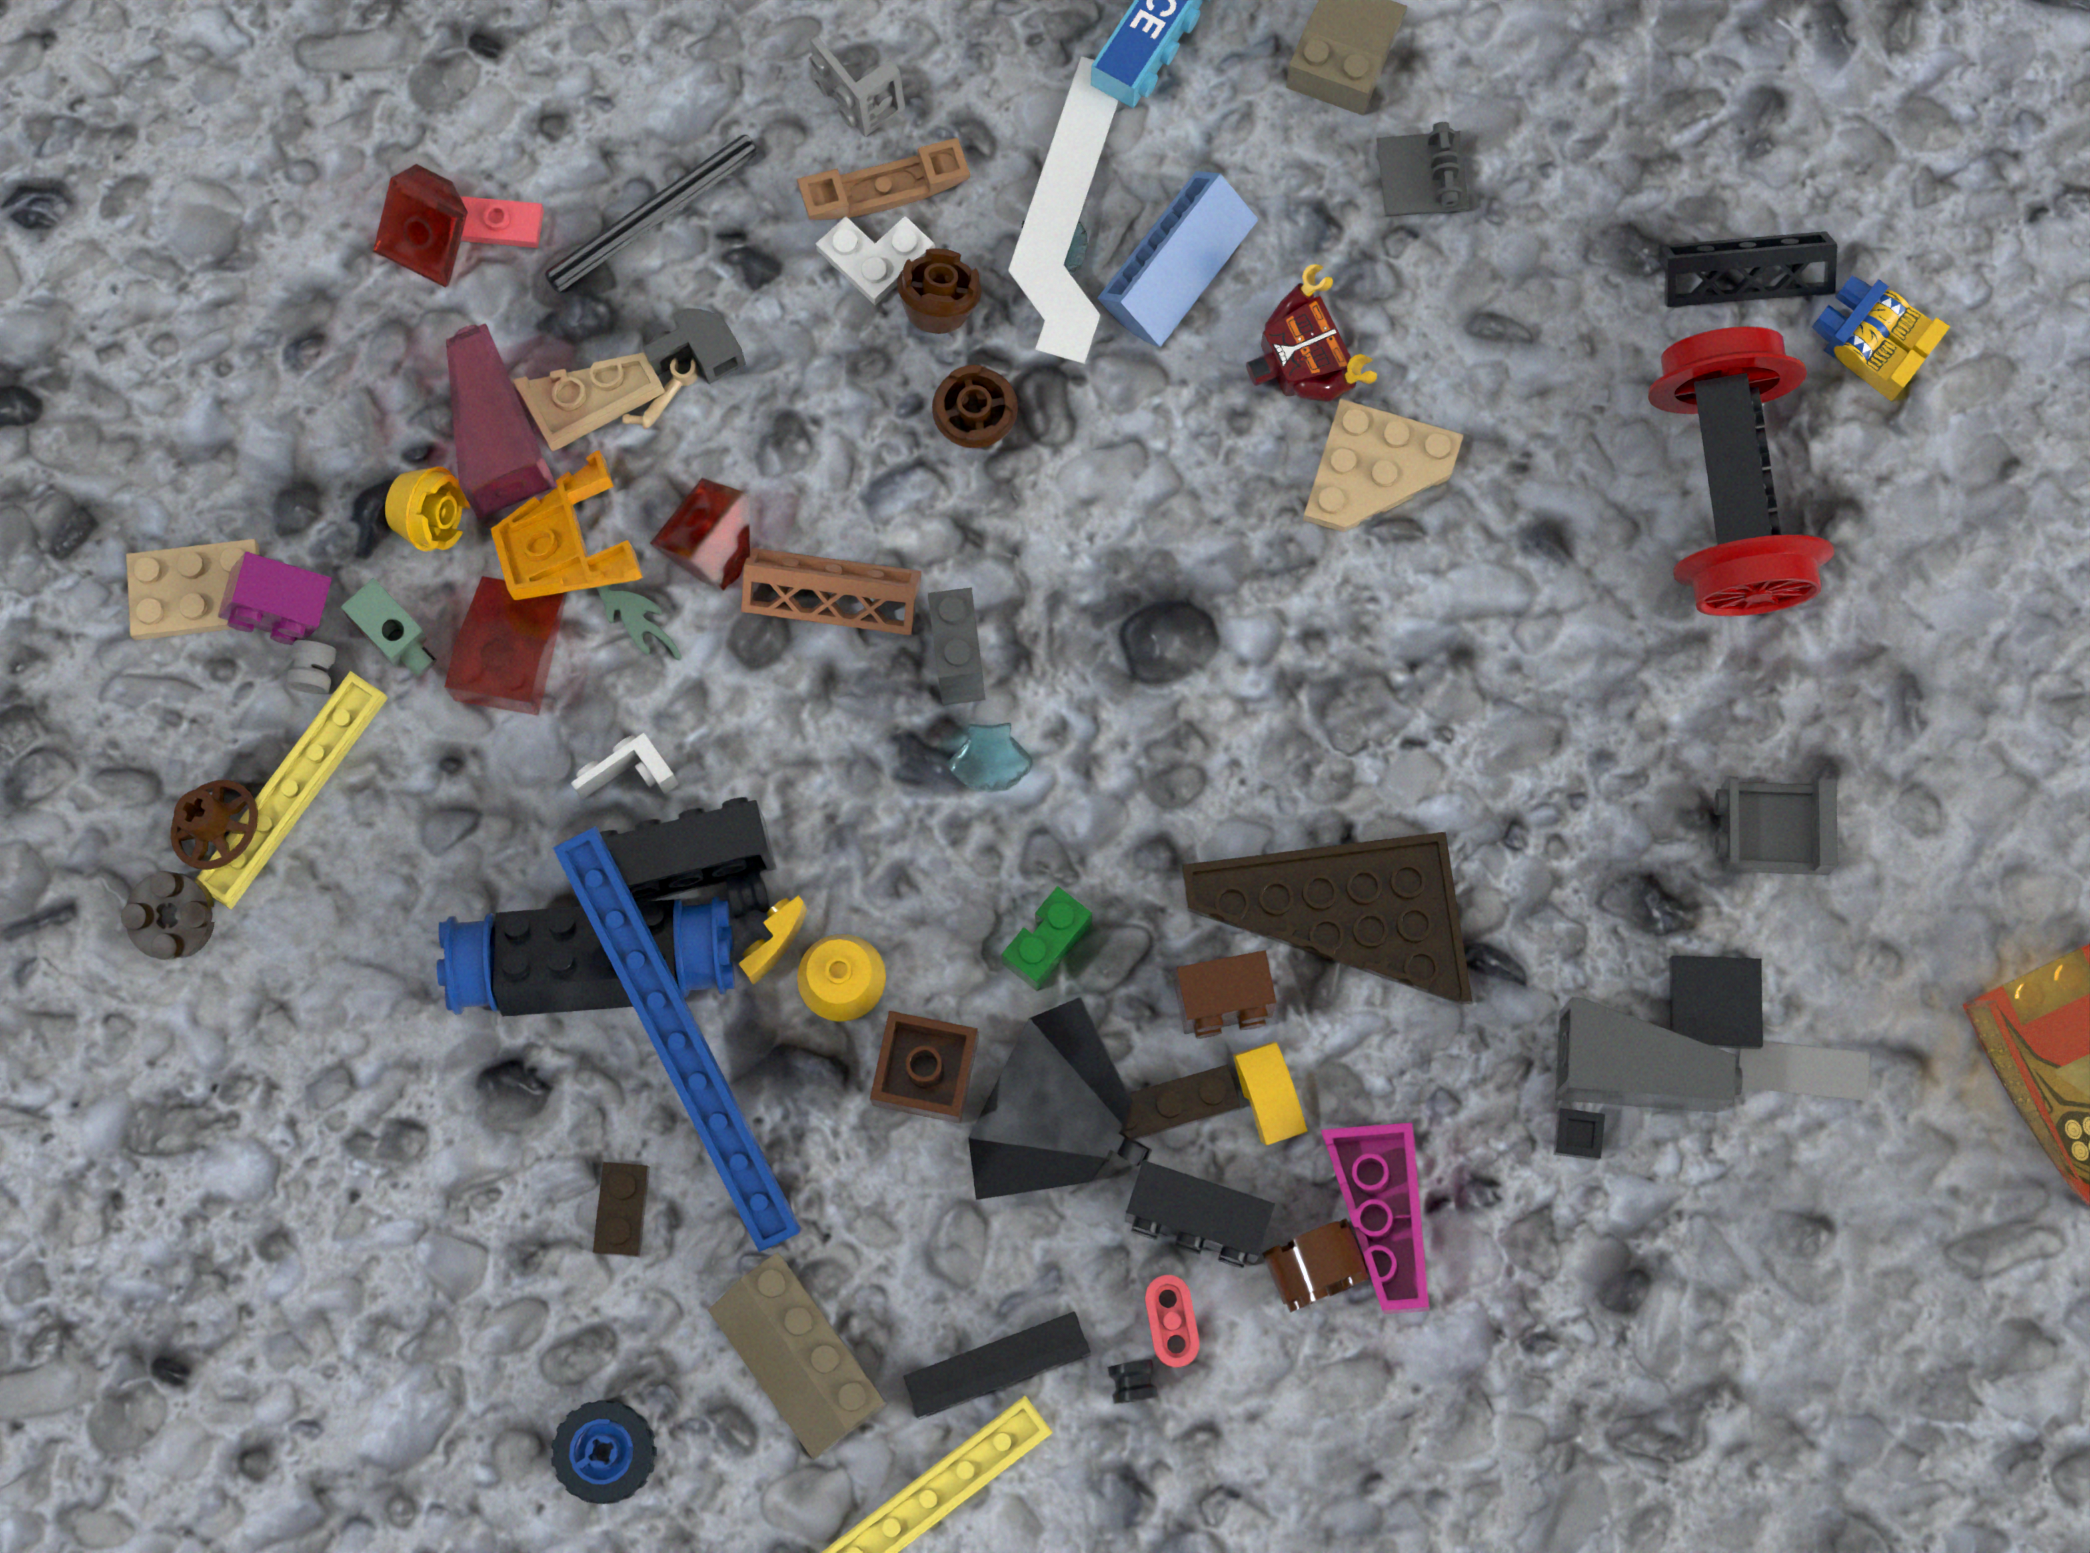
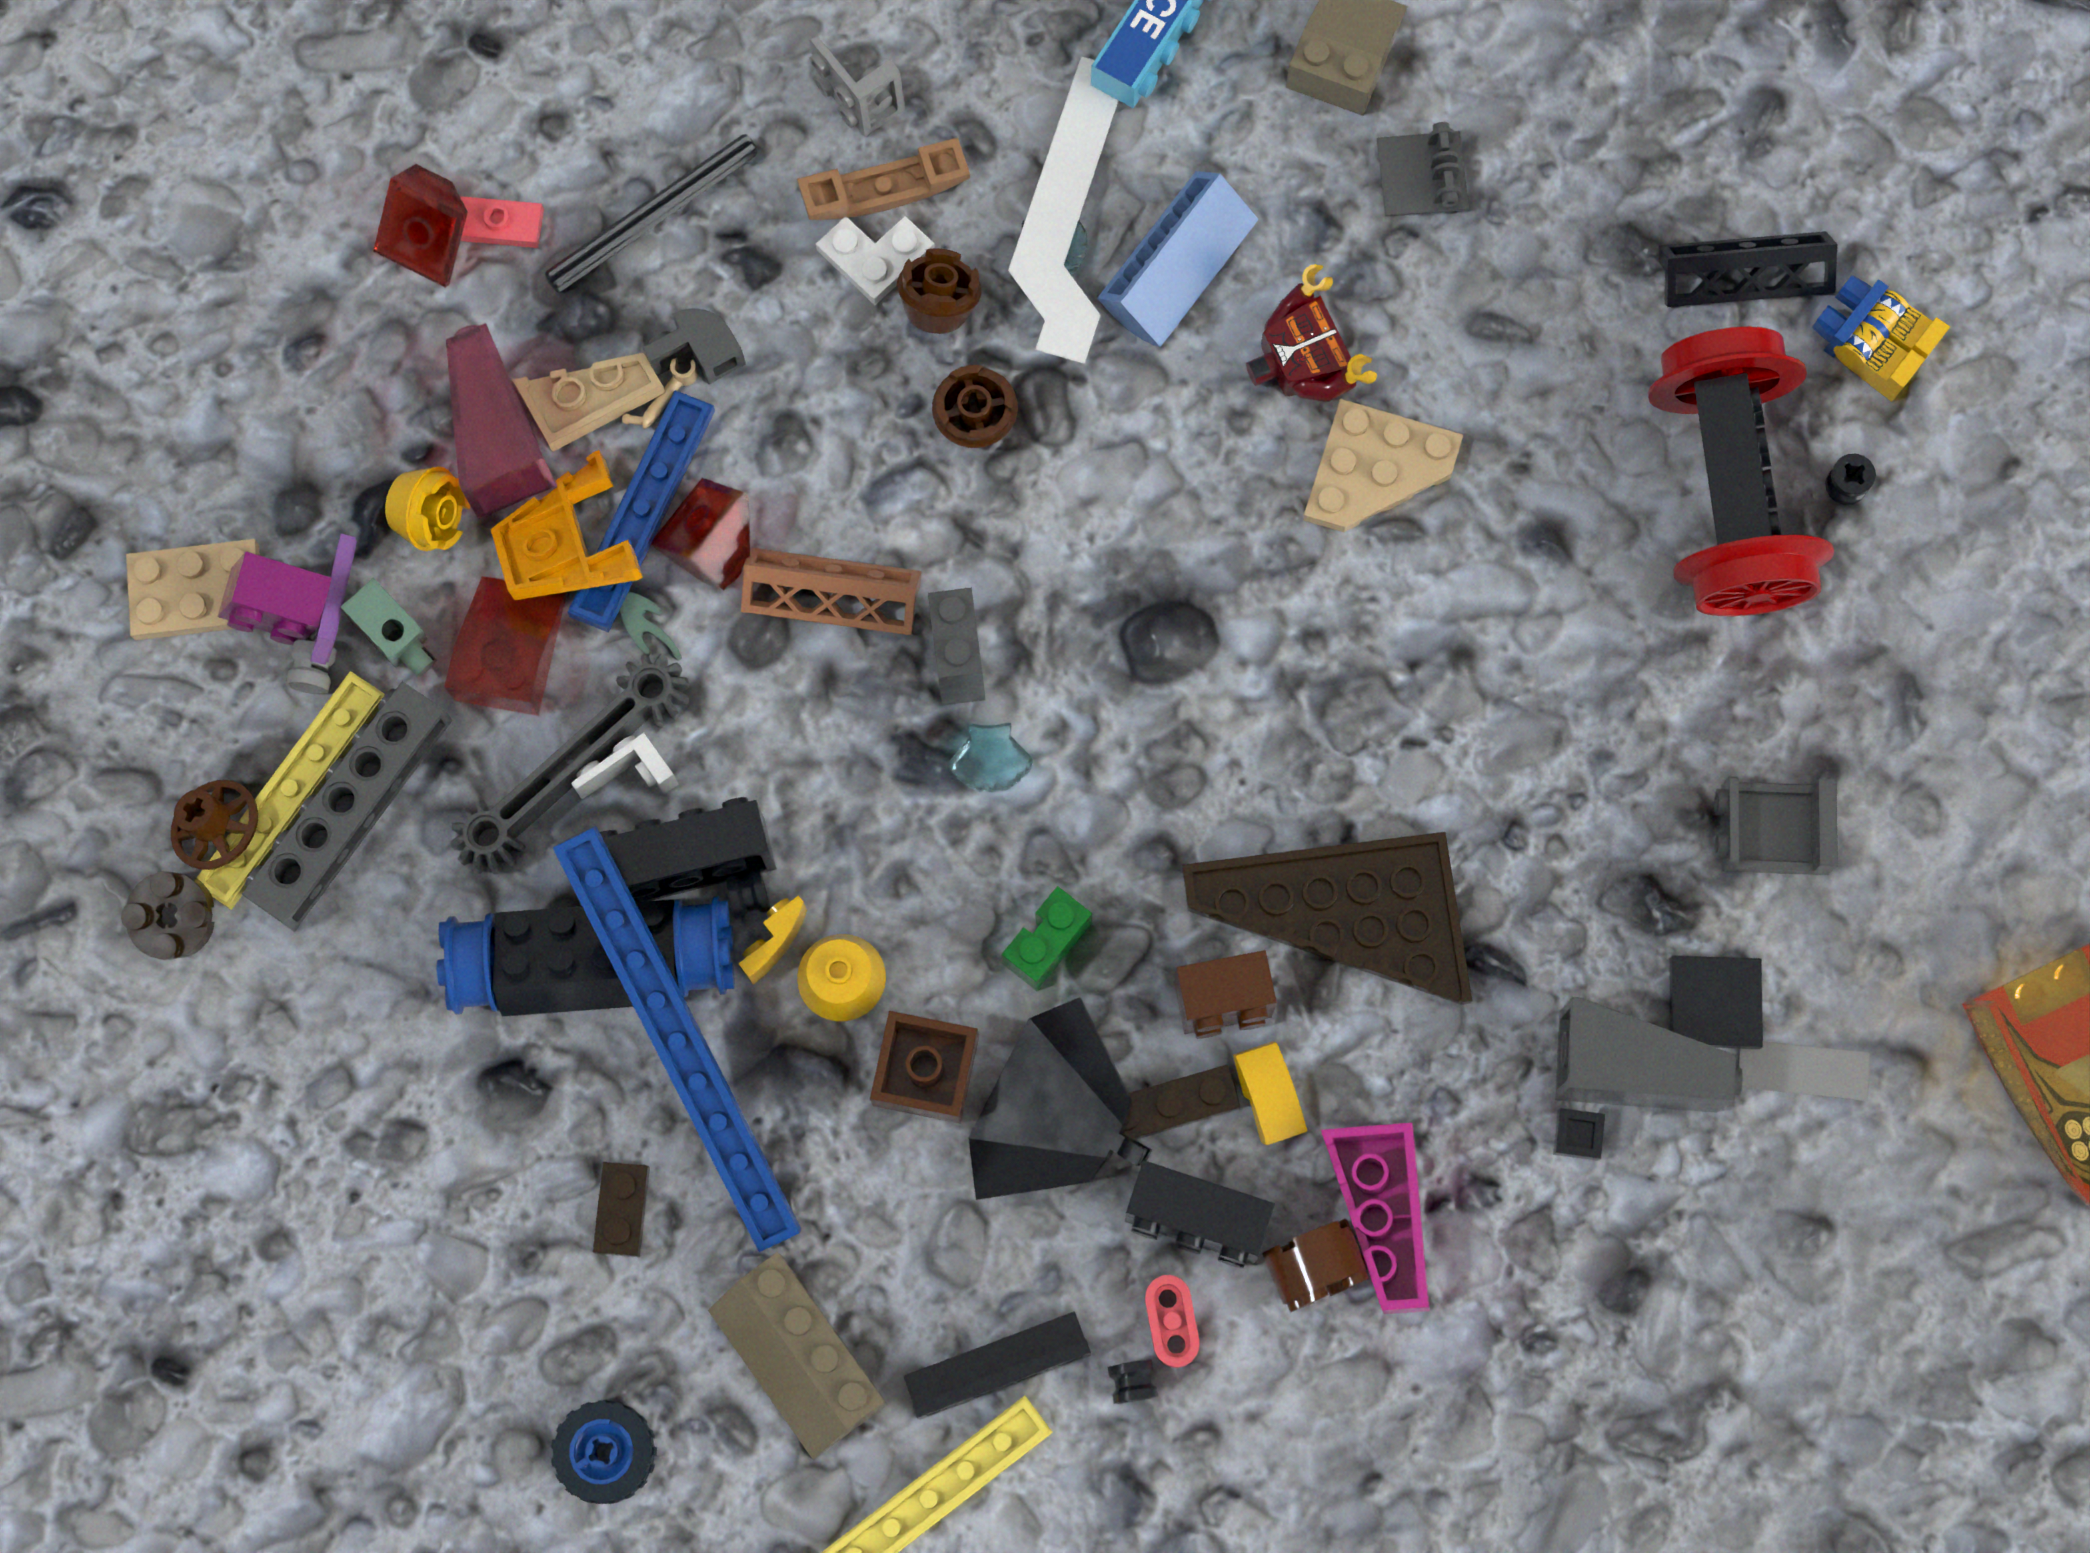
(332, 609): none -> medium lavender tile
(347, 829): none -> dark grey brick
(565, 763): none -> dark grey arm
(646, 501): none -> blue tile
(1843, 487): none -> black wheel

